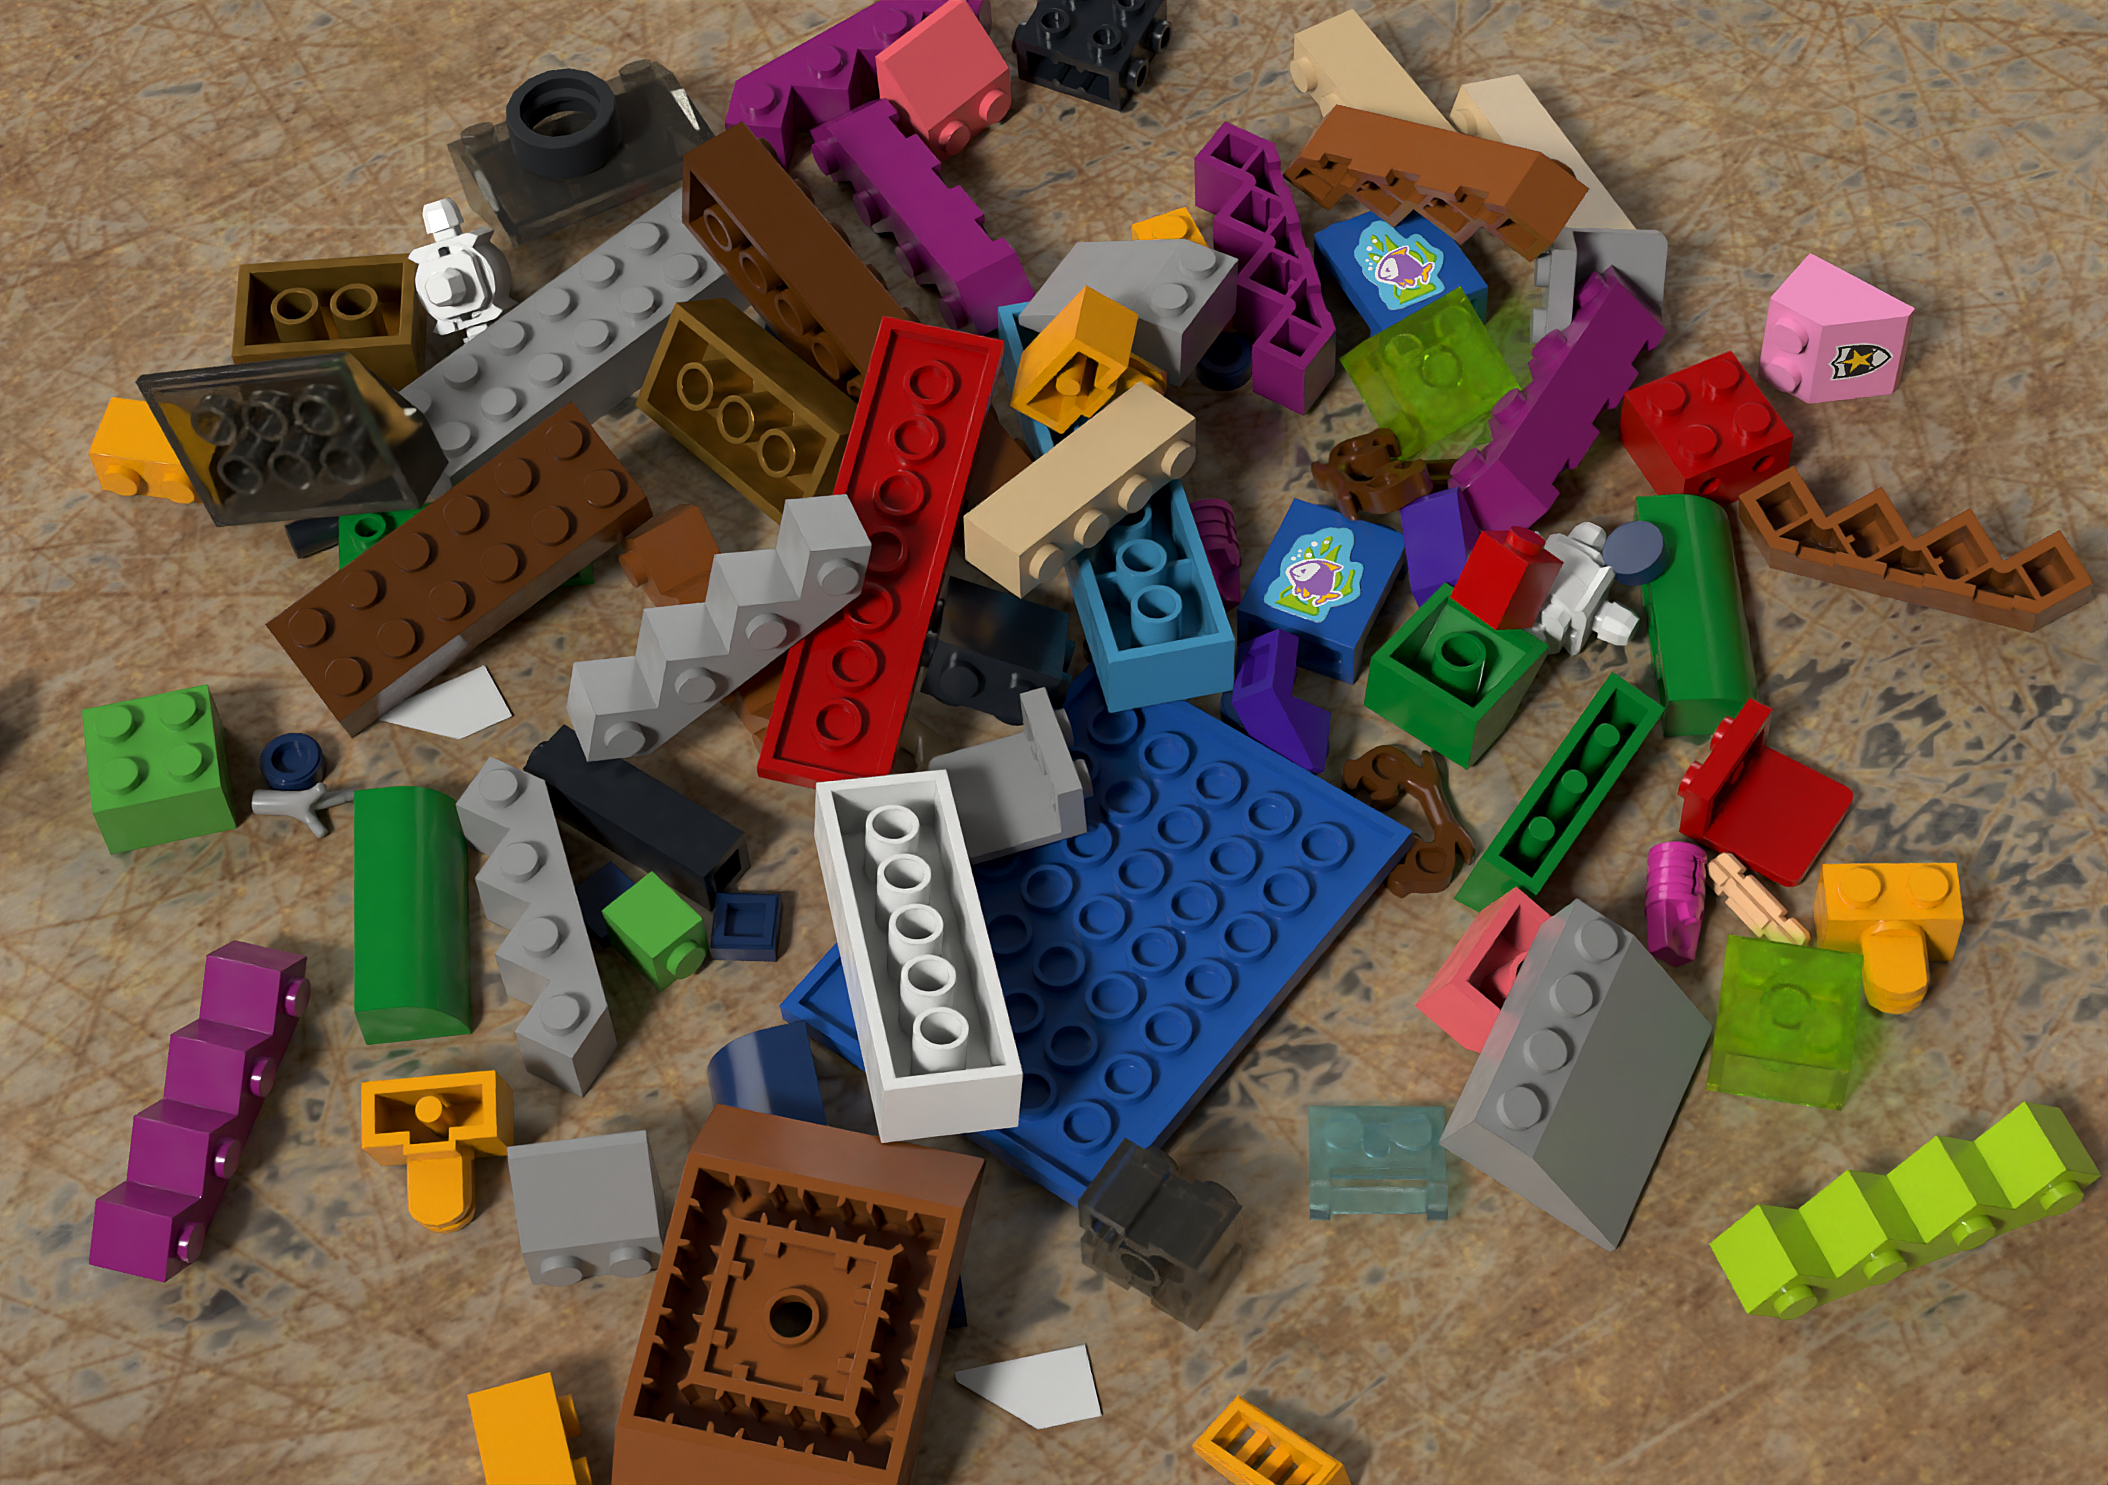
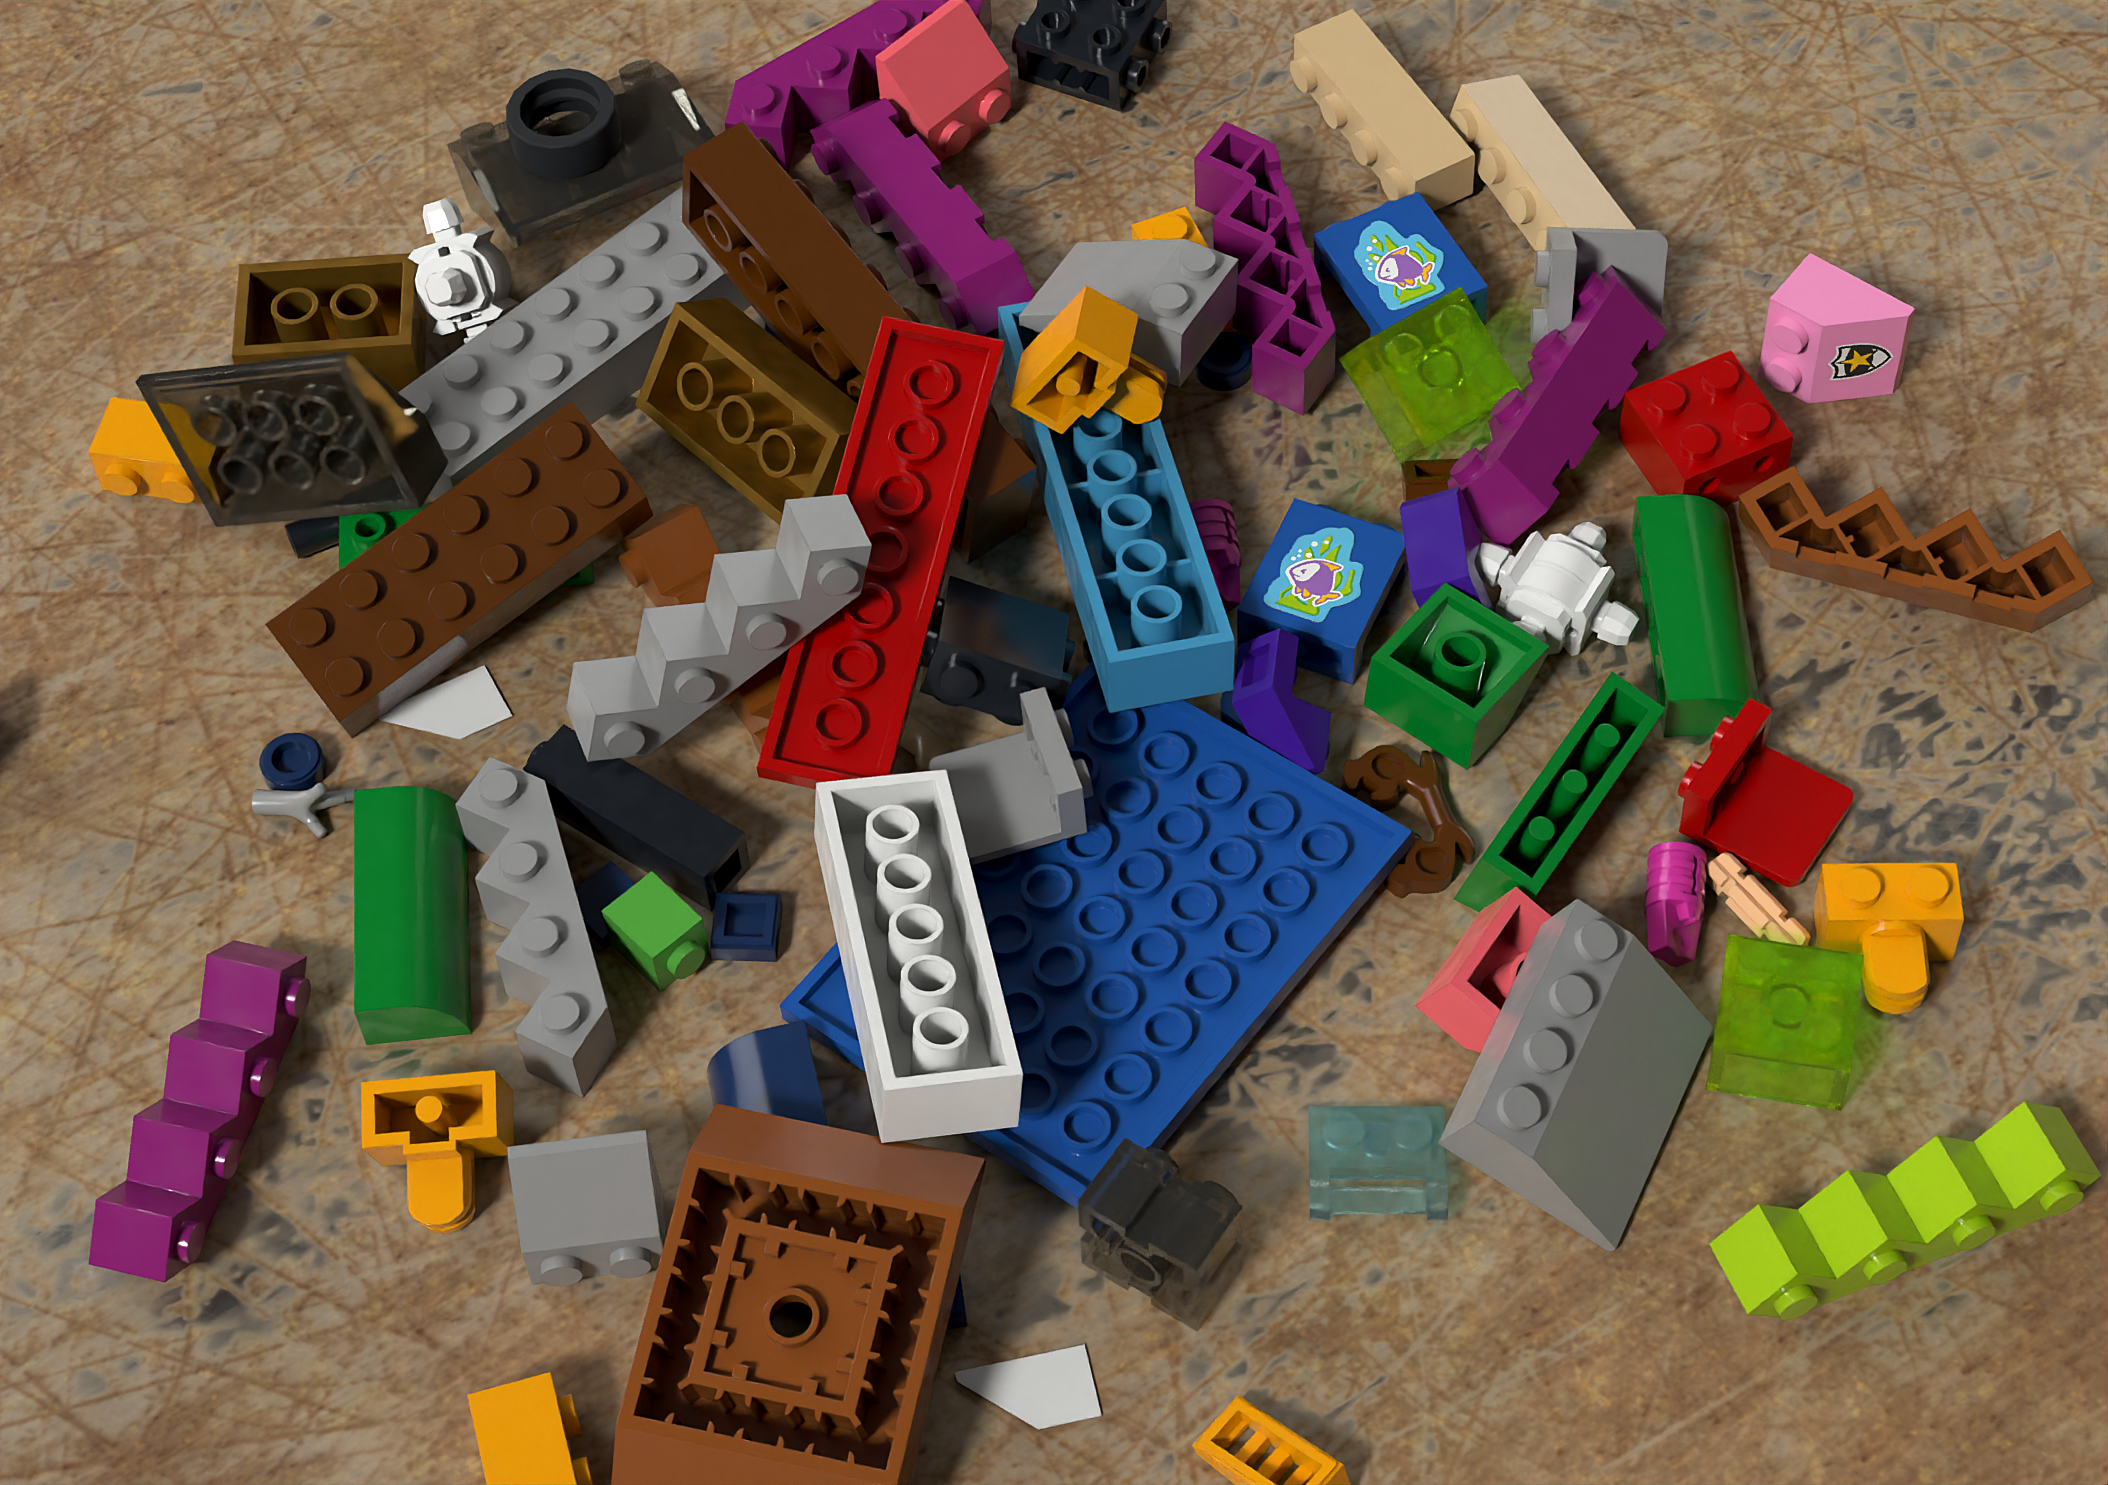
(158, 769): bright green brick -> none
(1080, 489): tan brick -> none
(1371, 456): reddish brown helmet -> none
(1441, 174): dark orange brick -> none
(1507, 578): red brick -> none
(1636, 553): dark blue tile -> none

